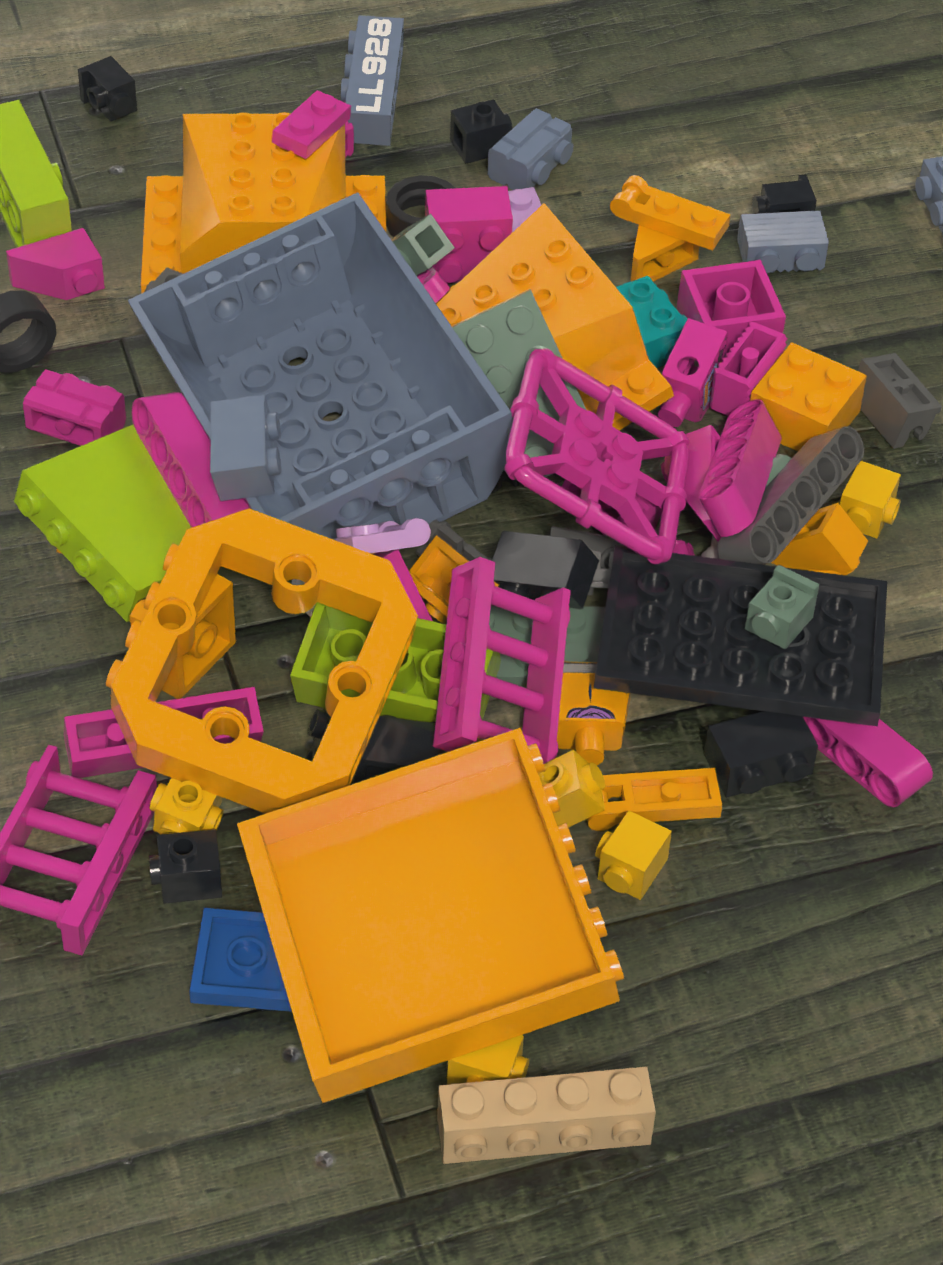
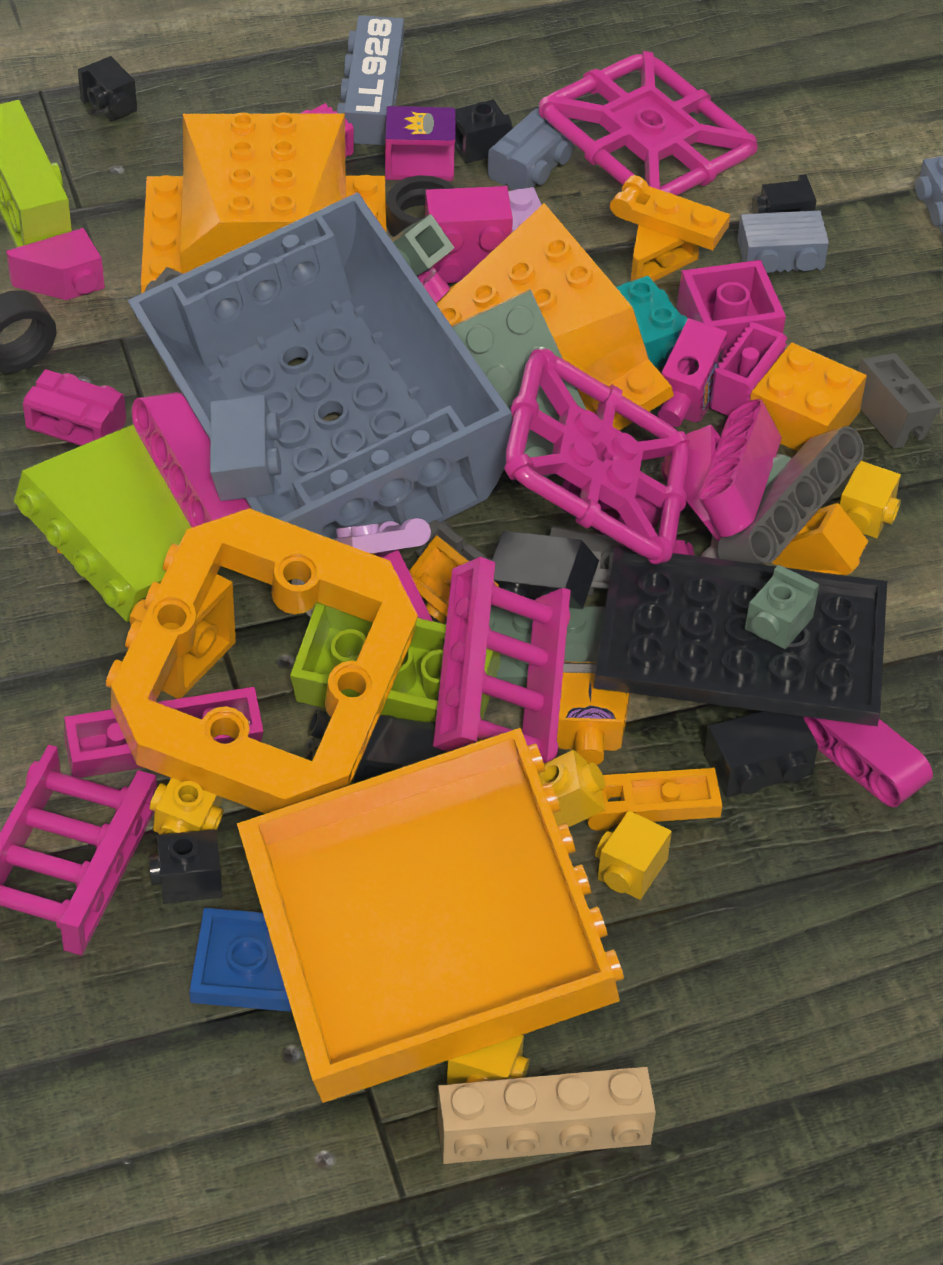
(311, 124): dark pink plate -> none
(419, 142): none -> piece
(631, 122): none -> dark pink plate

